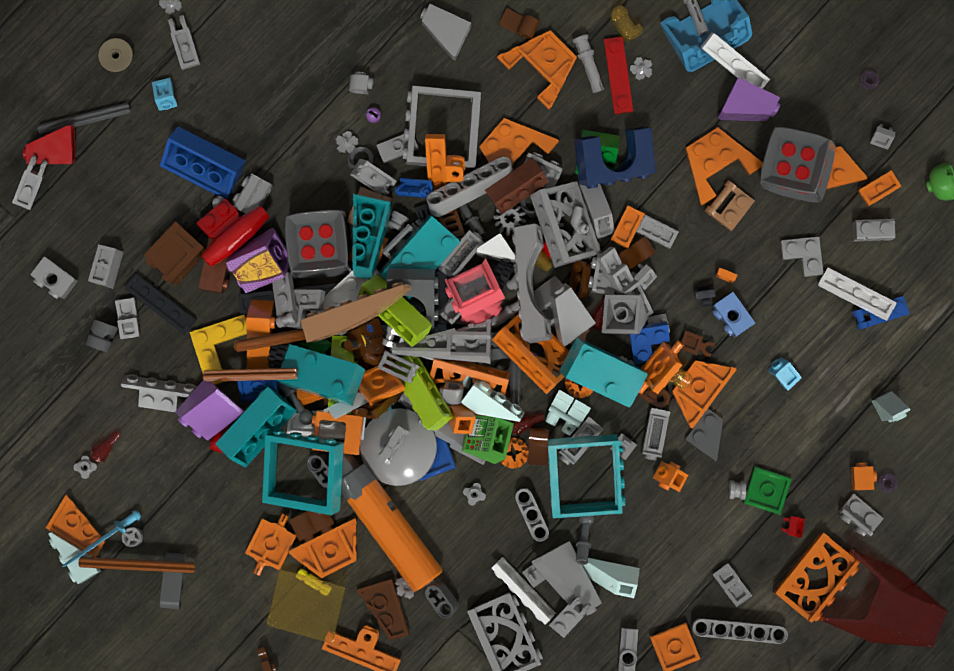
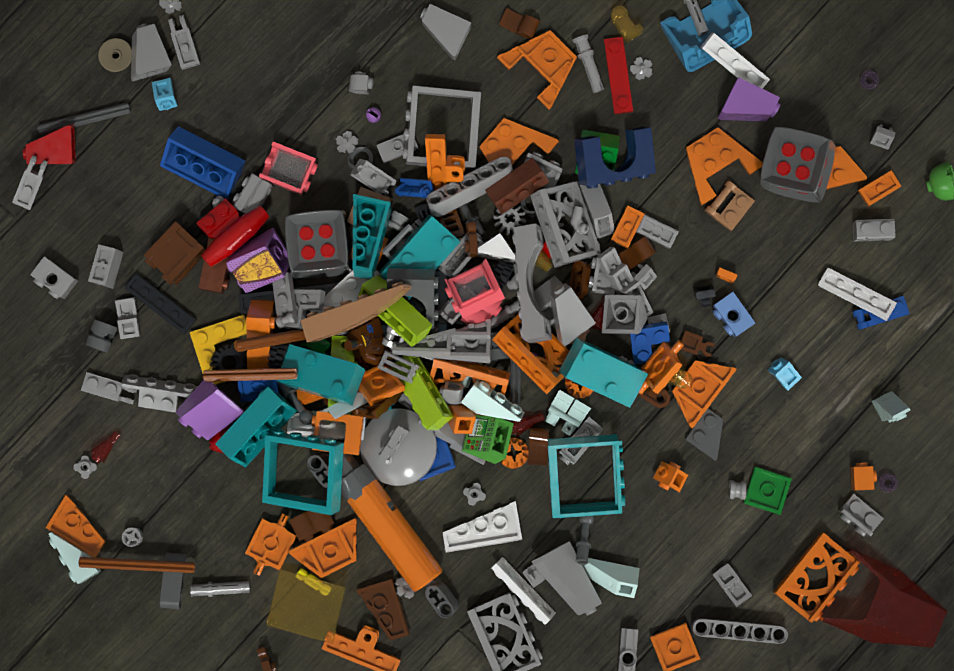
(105, 388): none -> light grey hinge
(119, 526): medium azure sword -> none
(148, 53): none -> light grey slope
(219, 588): none -> light grey pin
(228, 351): none -> black tyre
(289, 169): none -> window
(470, 244): none -> reddish brown plate
(491, 529): none -> white wing
(538, 522): light grey beam -> none
(569, 617): light grey hinge -> none
(628, 446): light grey tile -> none
(655, 434): light grey window -> none
(795, 527): red tile -> none
(808, 250): light grey plate -> none

